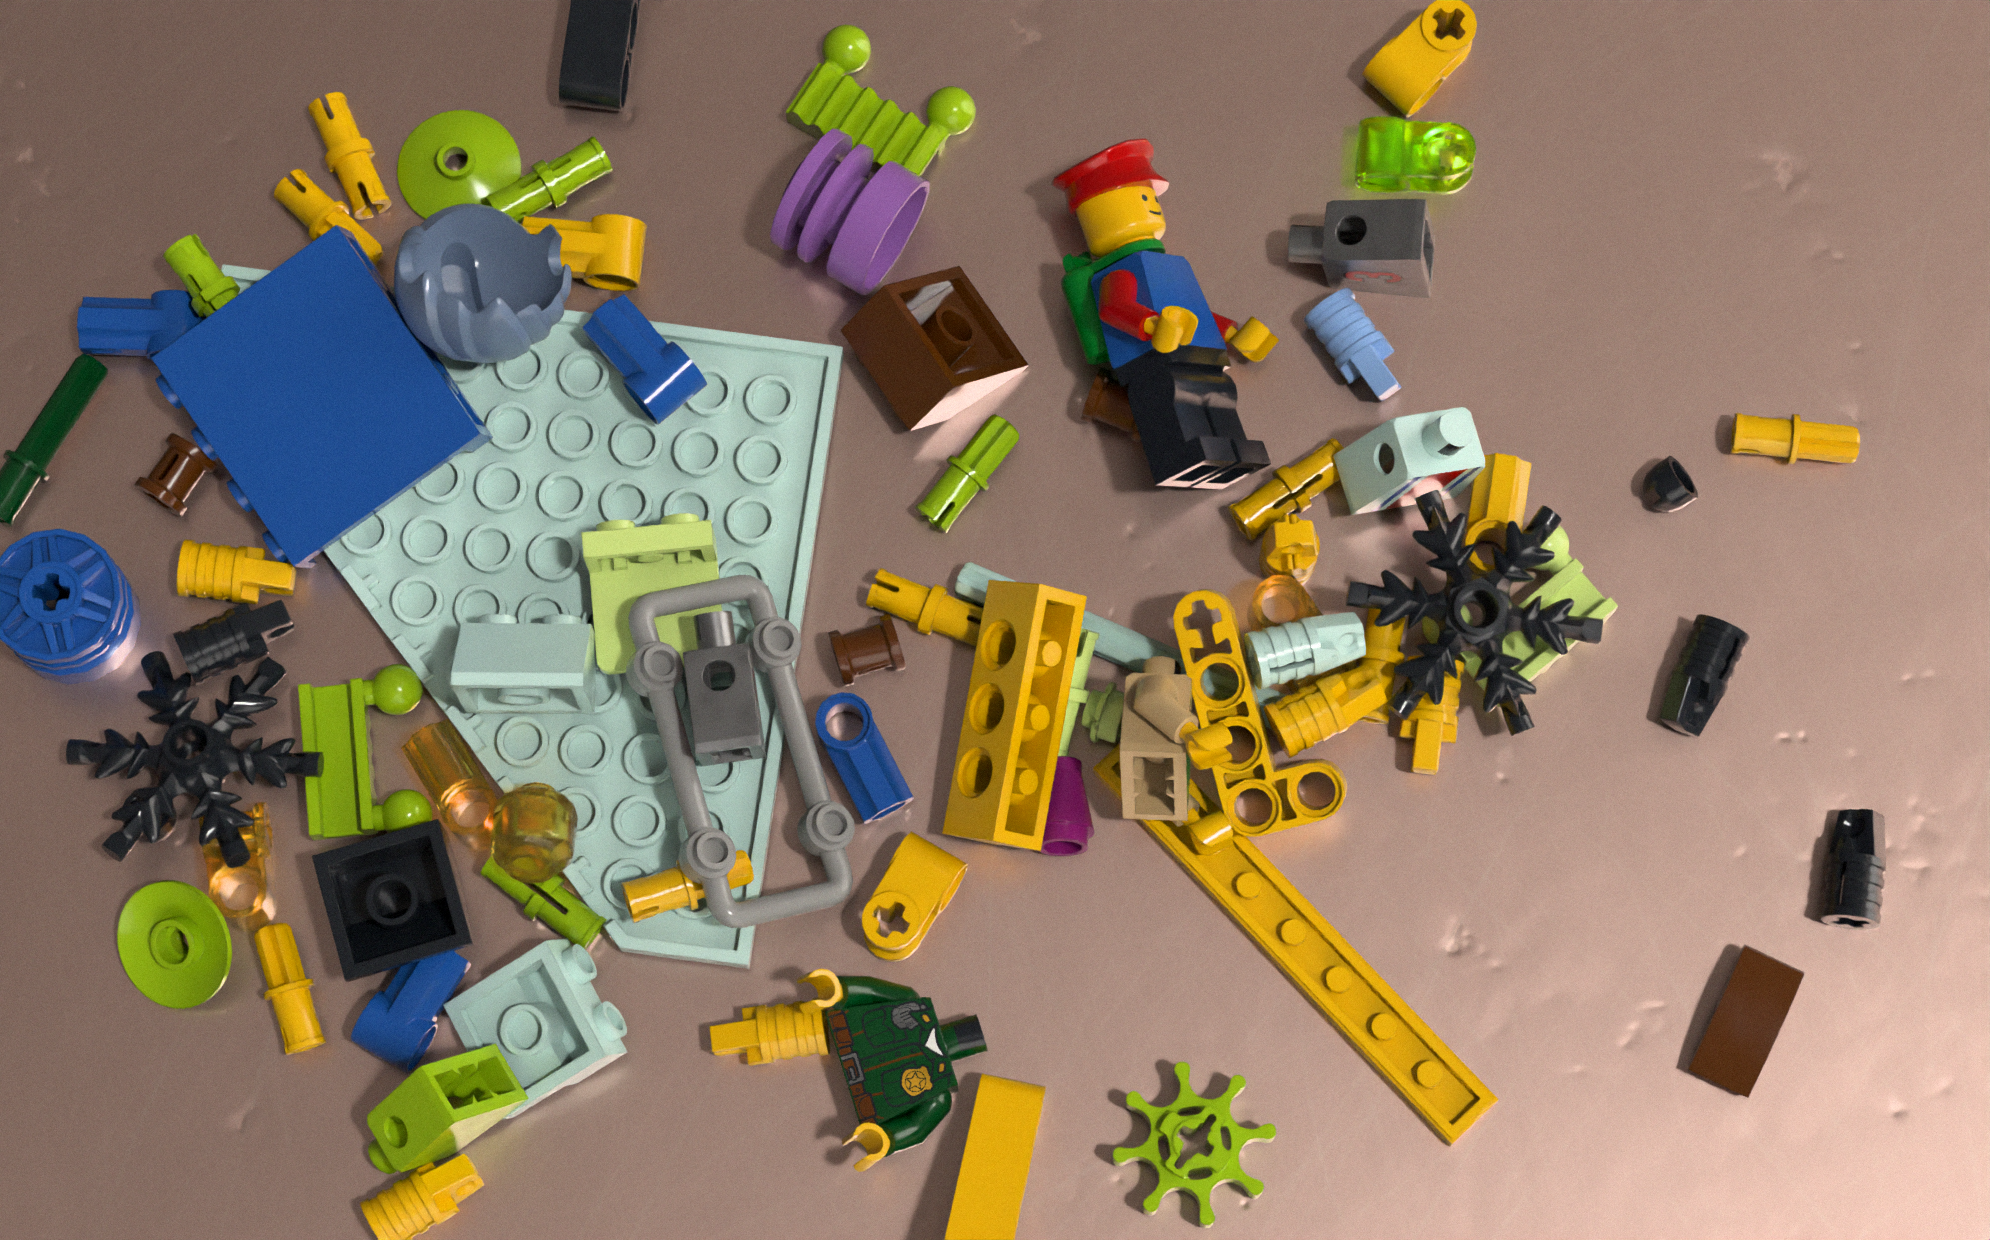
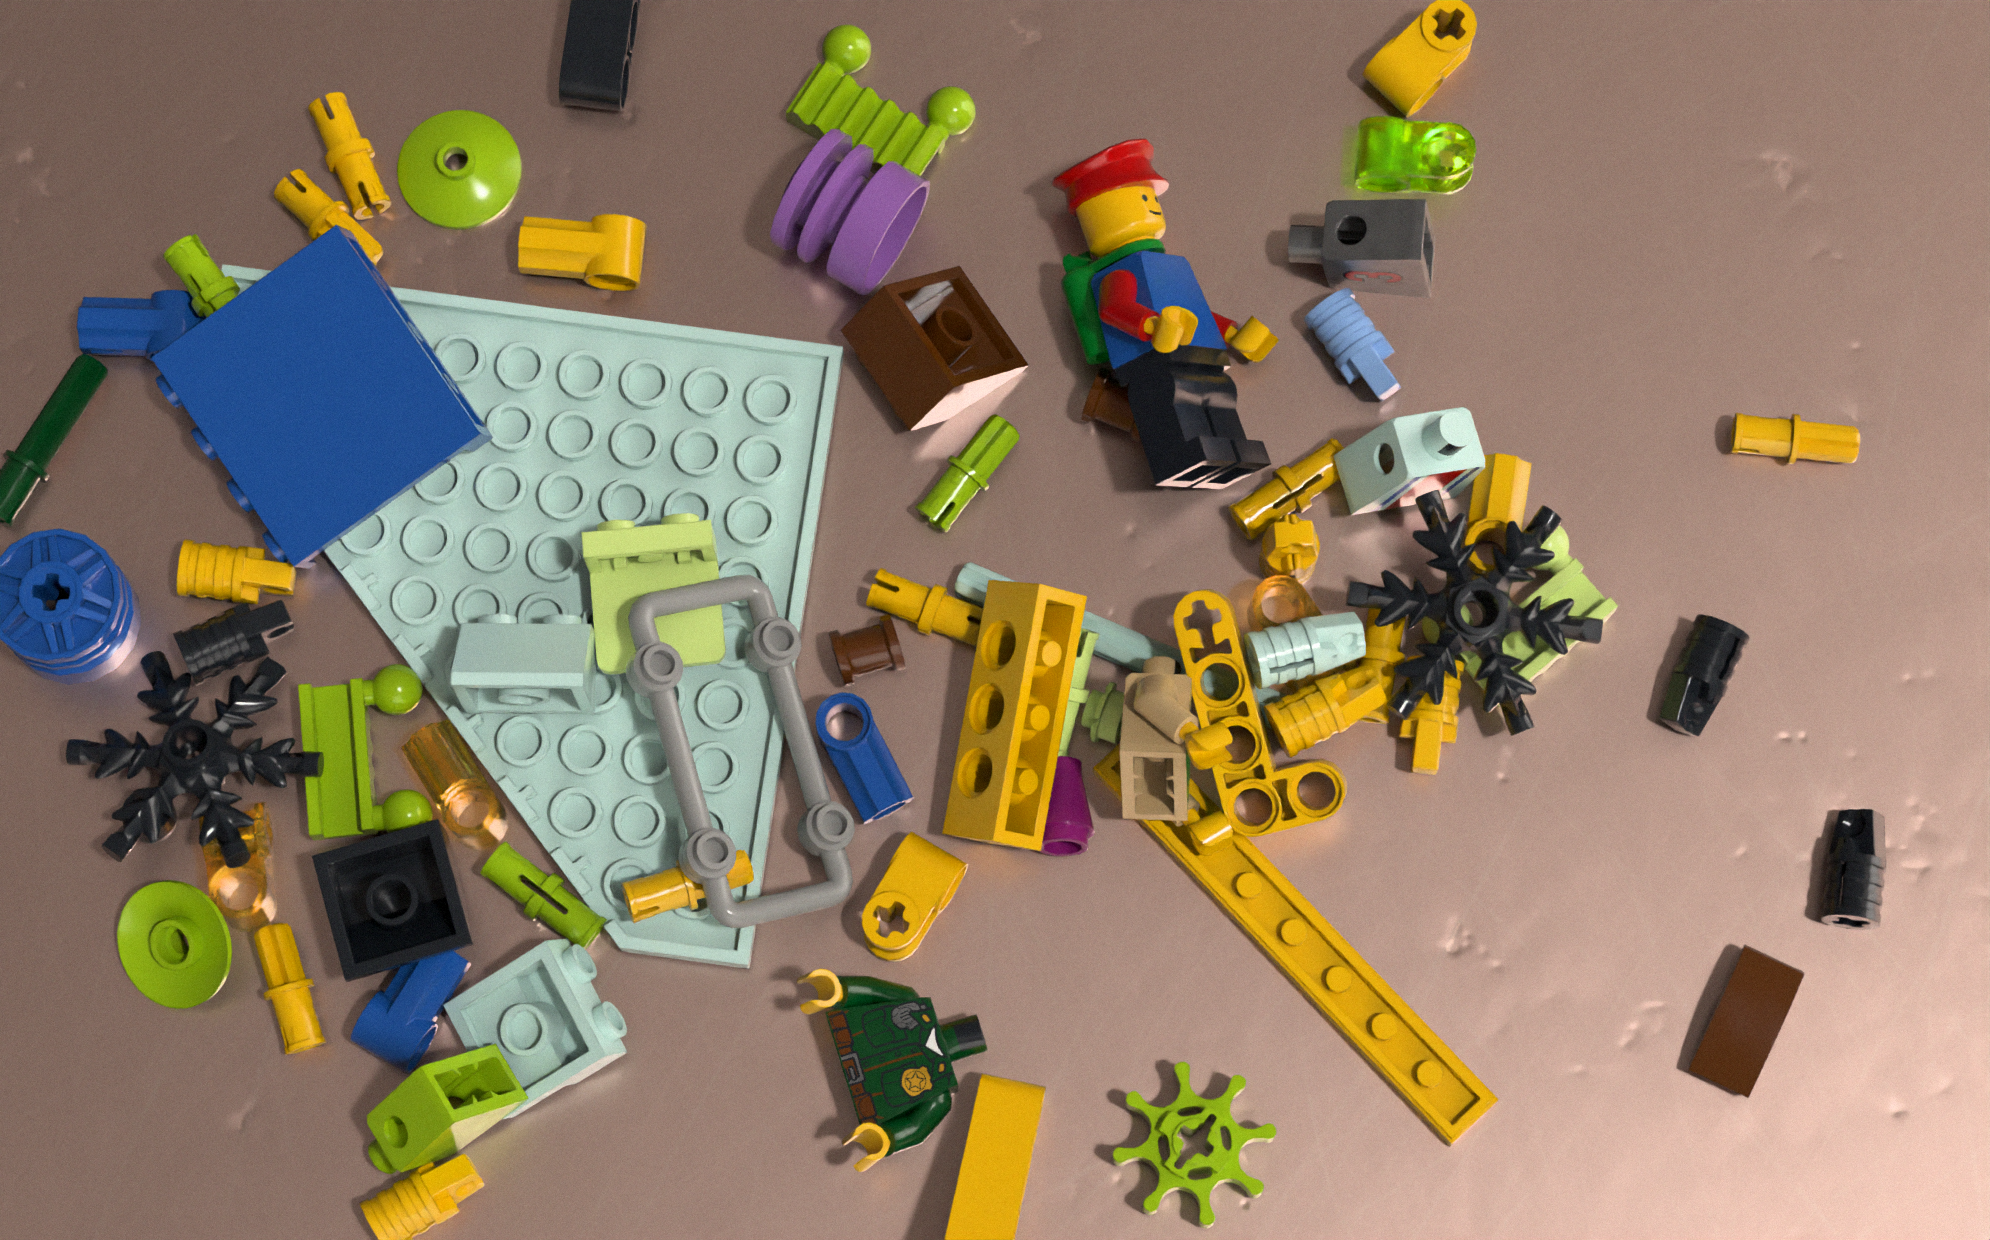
(175, 474): reddish brown bush -> none
(480, 283): sand blue piece -> none
(533, 832): clear yellow head -> none
(552, 181): lime pin -> none
(653, 371): blue piece -> none
(725, 721): flat silver torso -> none
(773, 1034): yellow hinge -> none
(1671, 485): black hinge -> none

